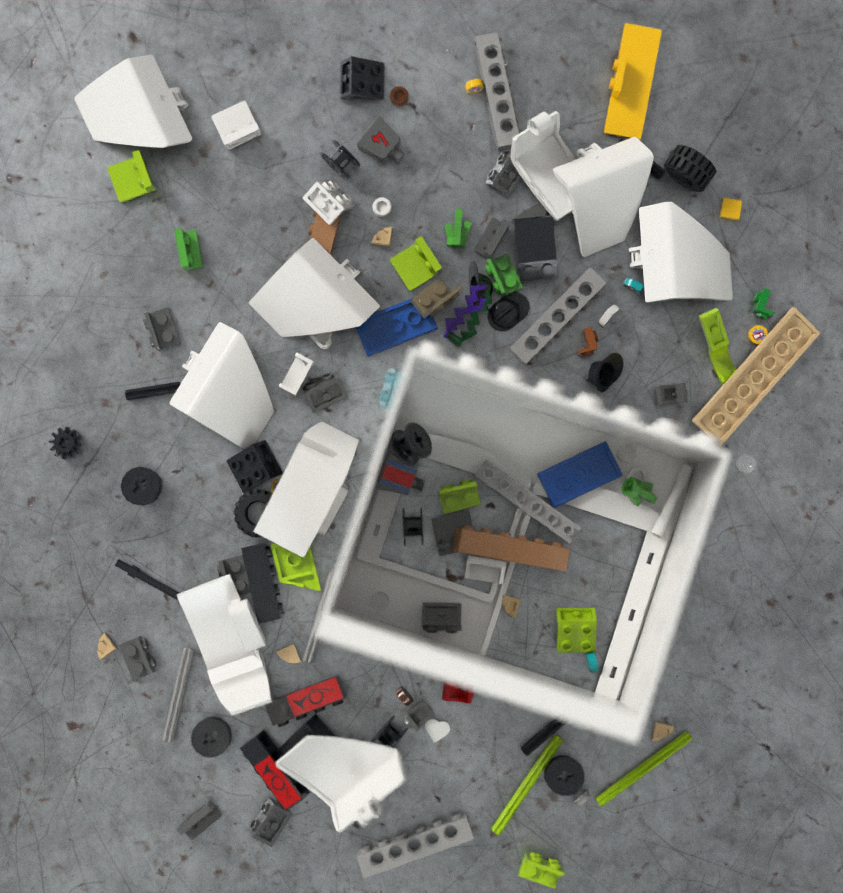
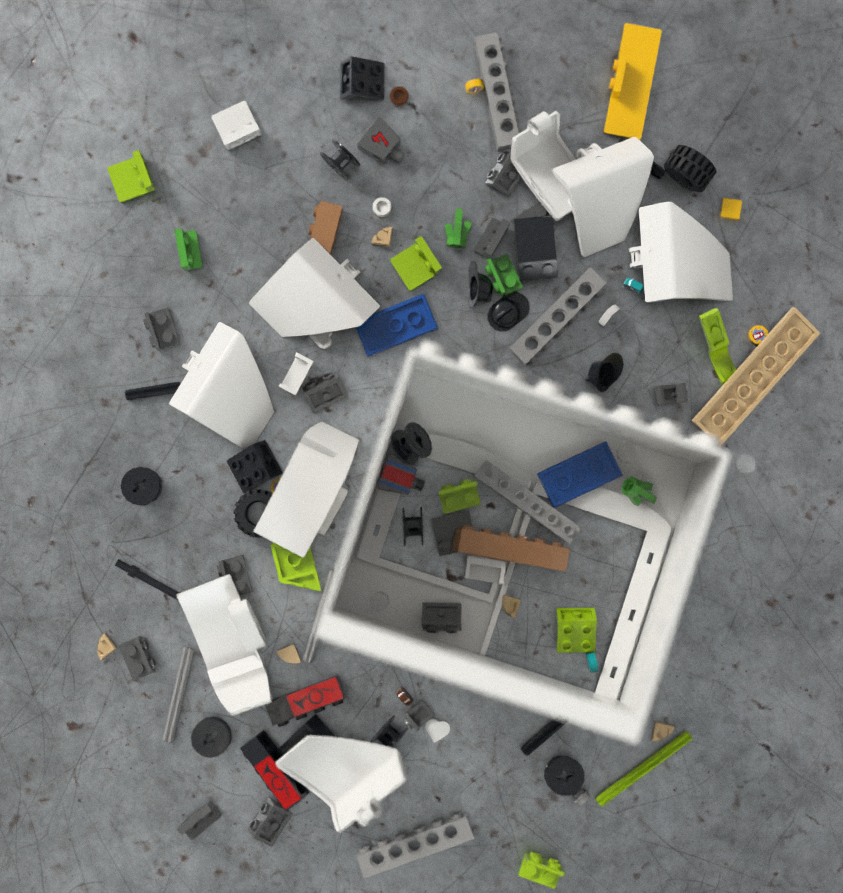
(71, 445): black gear -> none
(134, 106): white panel -> none
(261, 582): black brick -> none
(328, 200): white bracket -> none
(391, 381): clear light blue hinge -> none
(434, 298): dark tan bracket -> none
(457, 693): red bracket -> none
(470, 309): piece -> none
(527, 784): lime axle -> none
(590, 338): dark orange bracket -> none
(663, 519): white piece -> none
(760, 300): green bracket -> none

